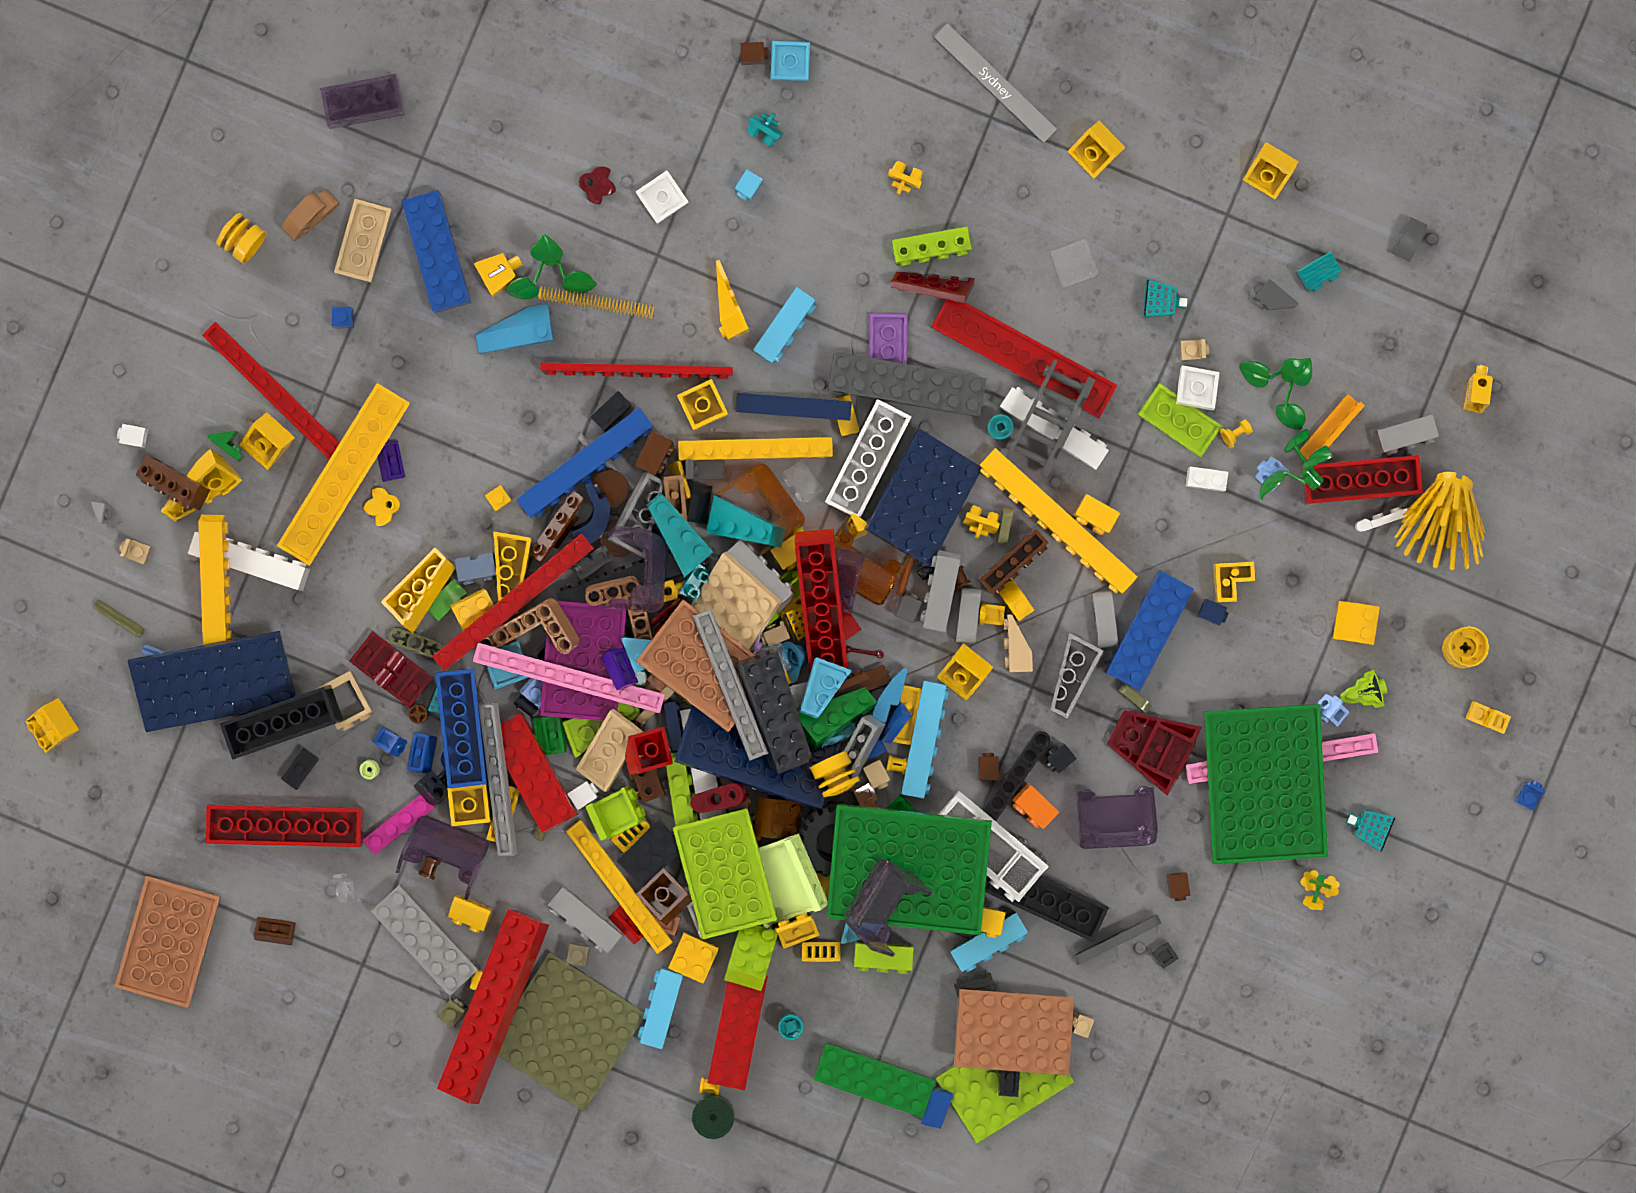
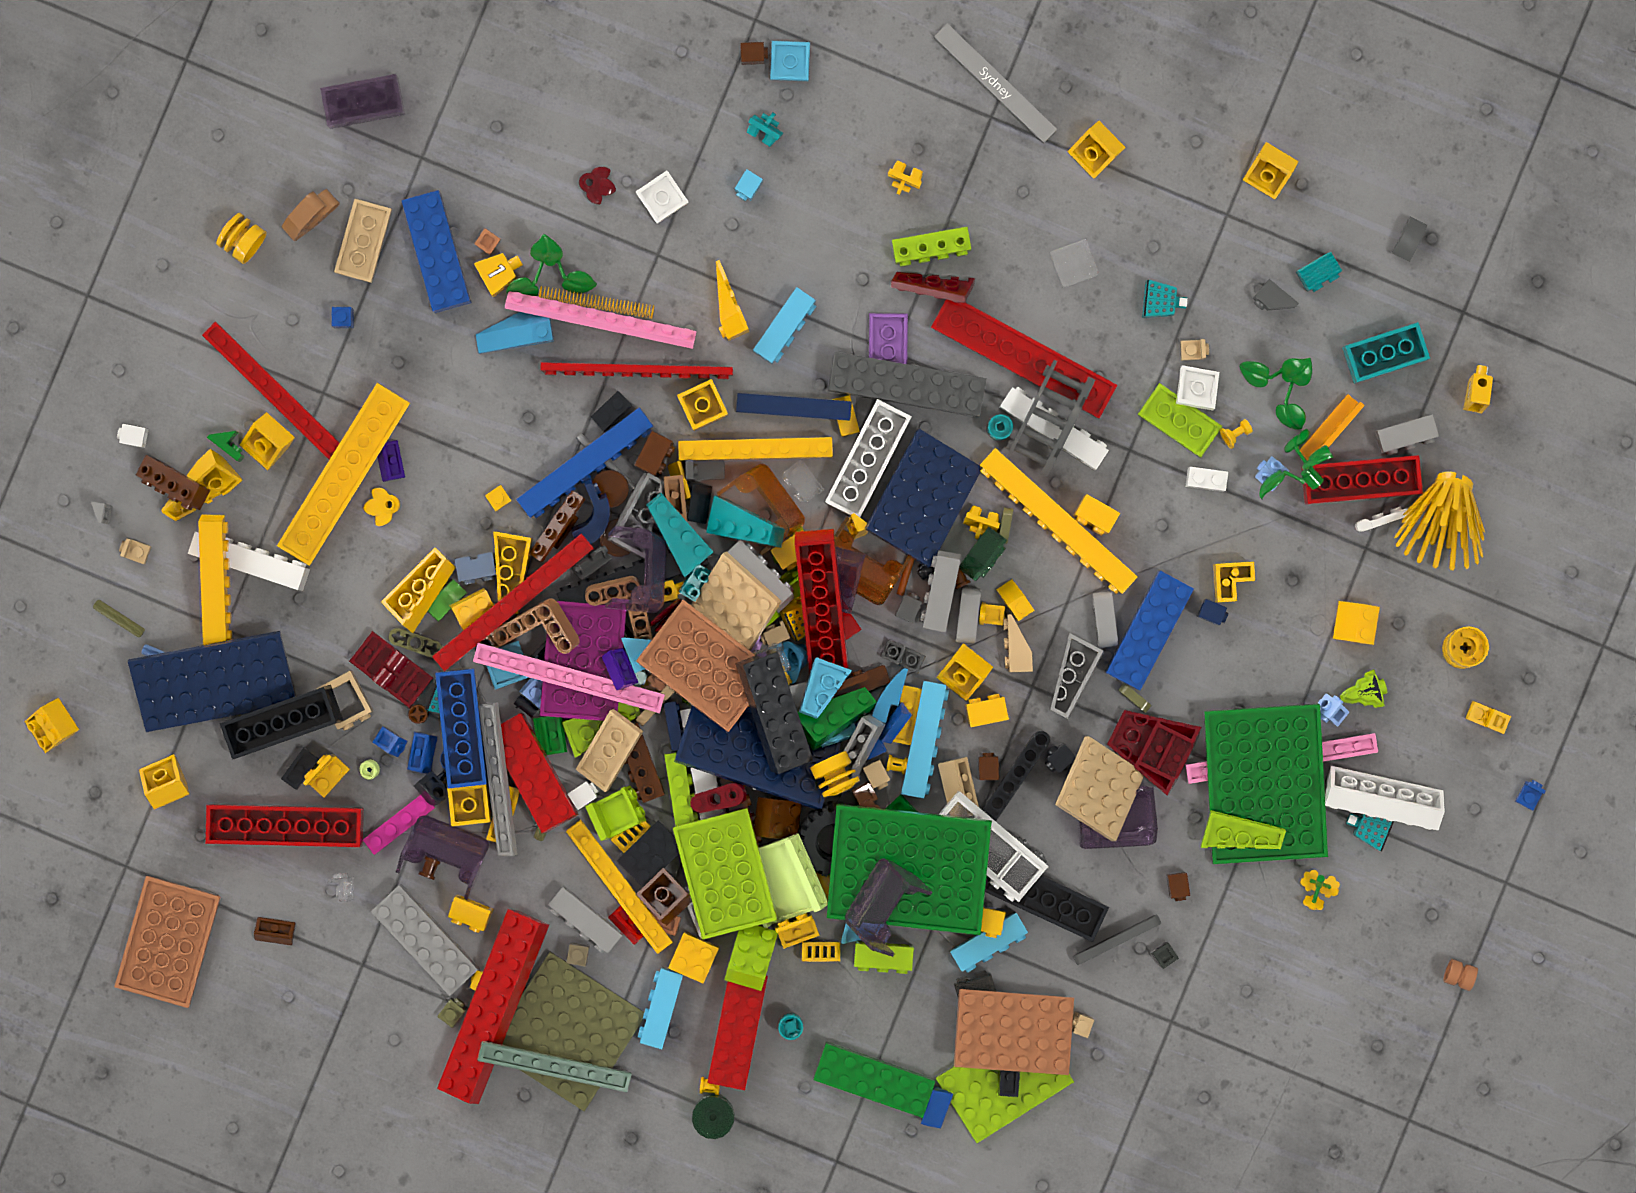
(163, 782): none -> yellow slope
(327, 774): none -> yellow bracket
(487, 241): none -> nougat plate
(554, 1066): none -> sand green tile
(600, 319): none -> bright pink plate
(647, 751): red slope -> none
(730, 684): light grey tile -> none
(879, 654): dark red hinge -> none
(903, 656): none -> dark grey slope
(957, 777): none -> tan brick
(983, 554): none -> clear green brick
(986, 711): none -> yellow brick
(1016, 558): reddish brown brick -> none
(1033, 804): orange brick -> none
(1099, 788): none -> tan plate
(1232, 831): none -> lime wing
(1384, 798): none -> white brick
(1386, 353): none -> teal brick
(1464, 976): none -> nougat wheel

